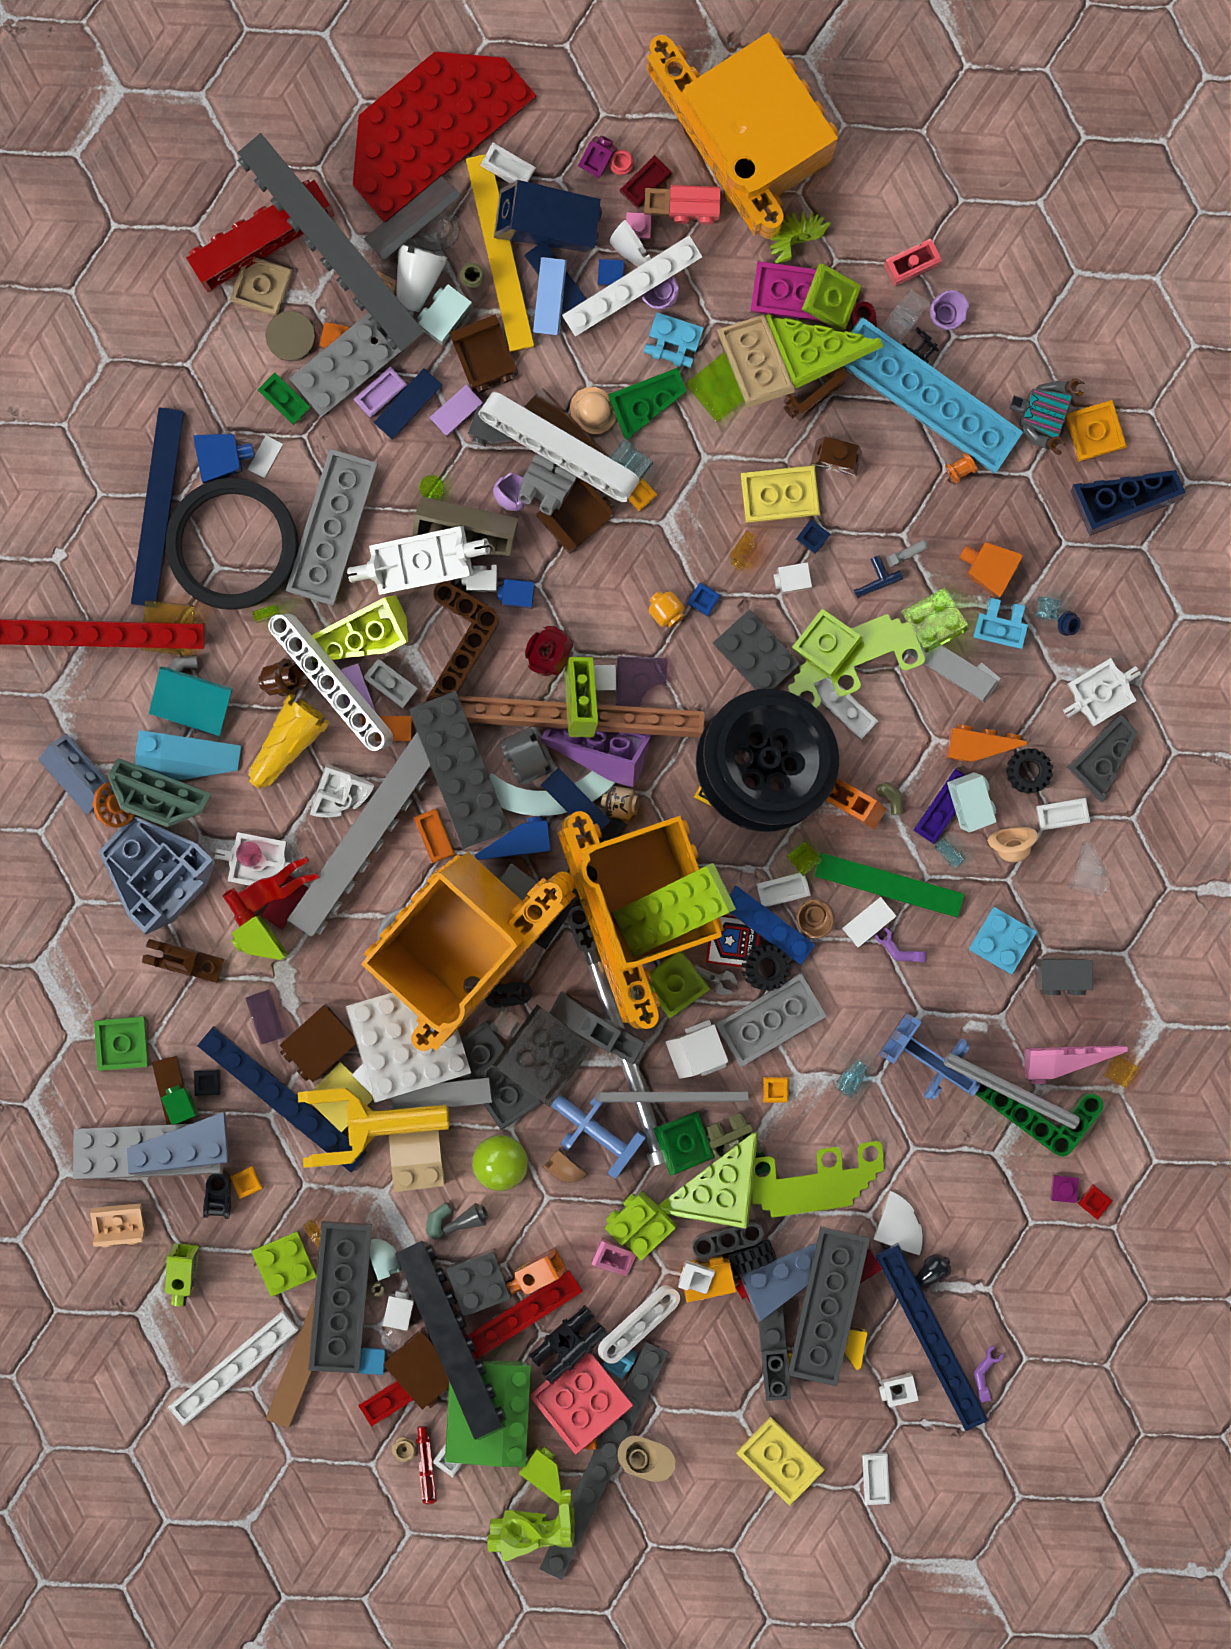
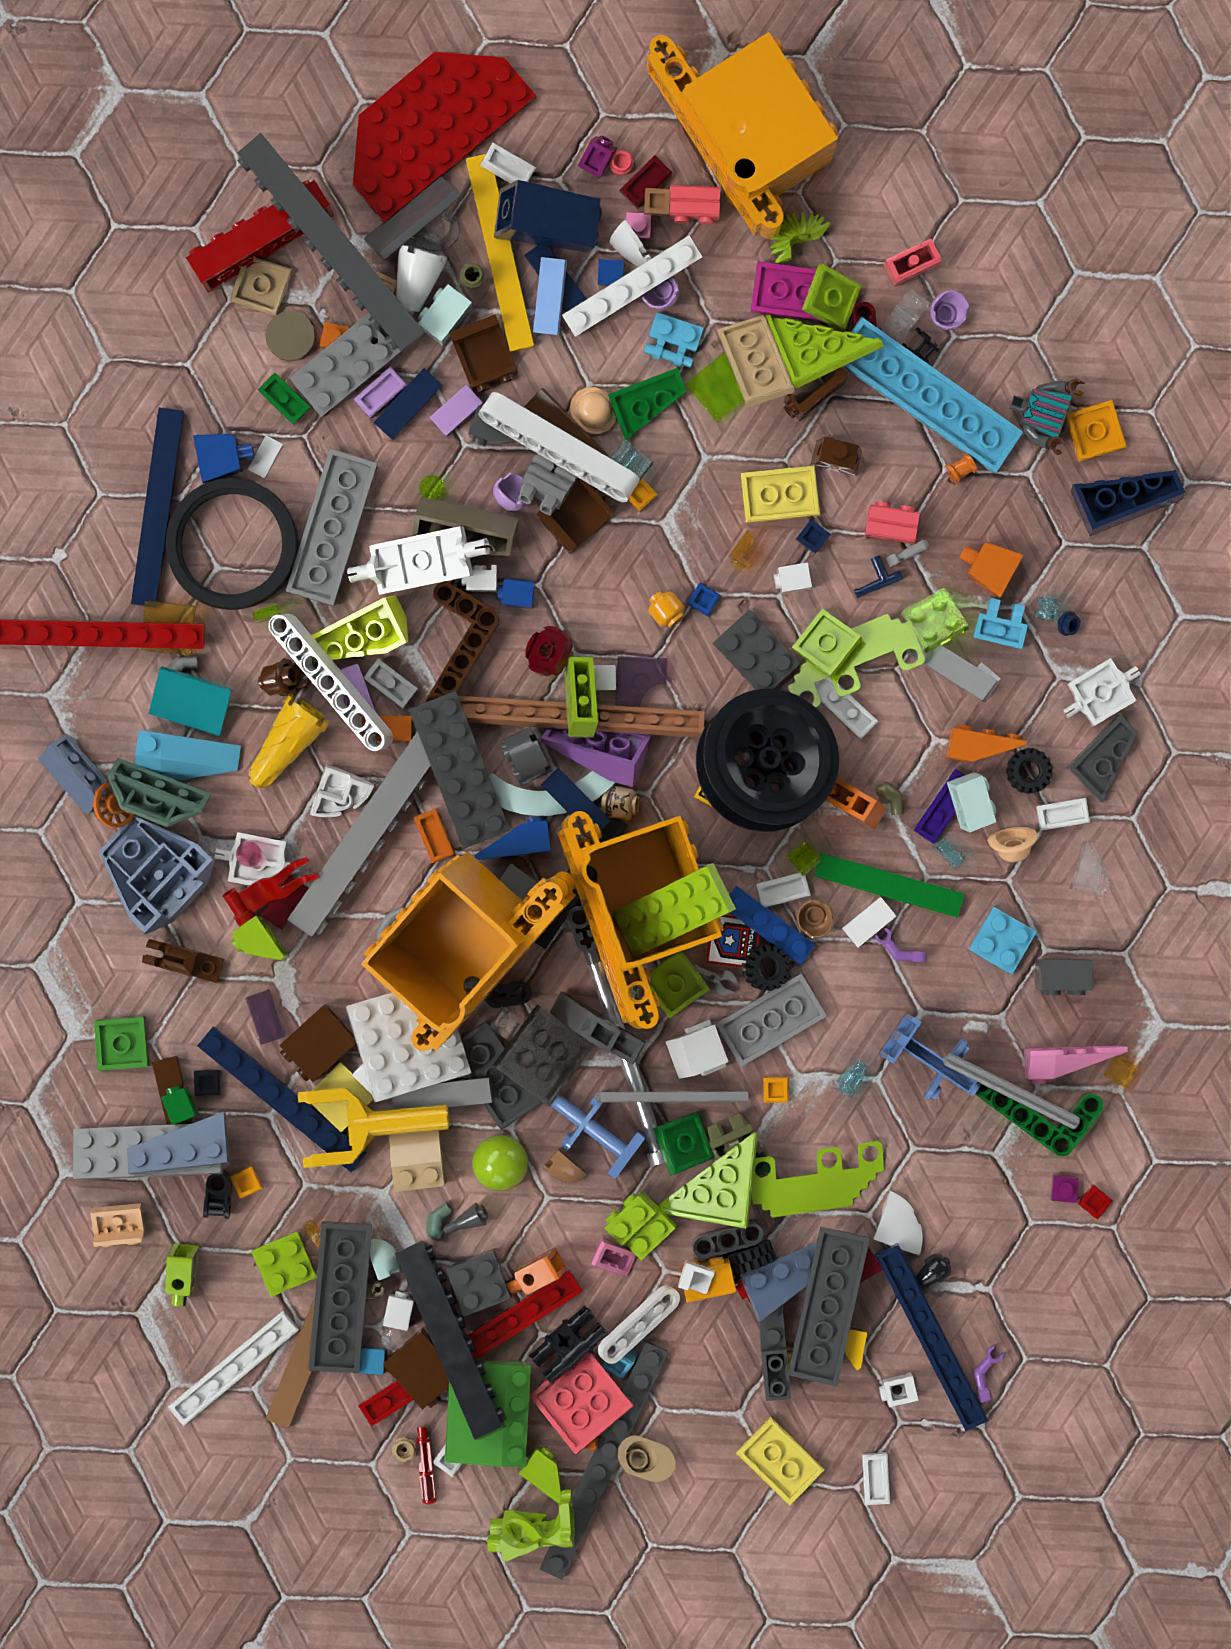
(892, 523): none -> coral brick

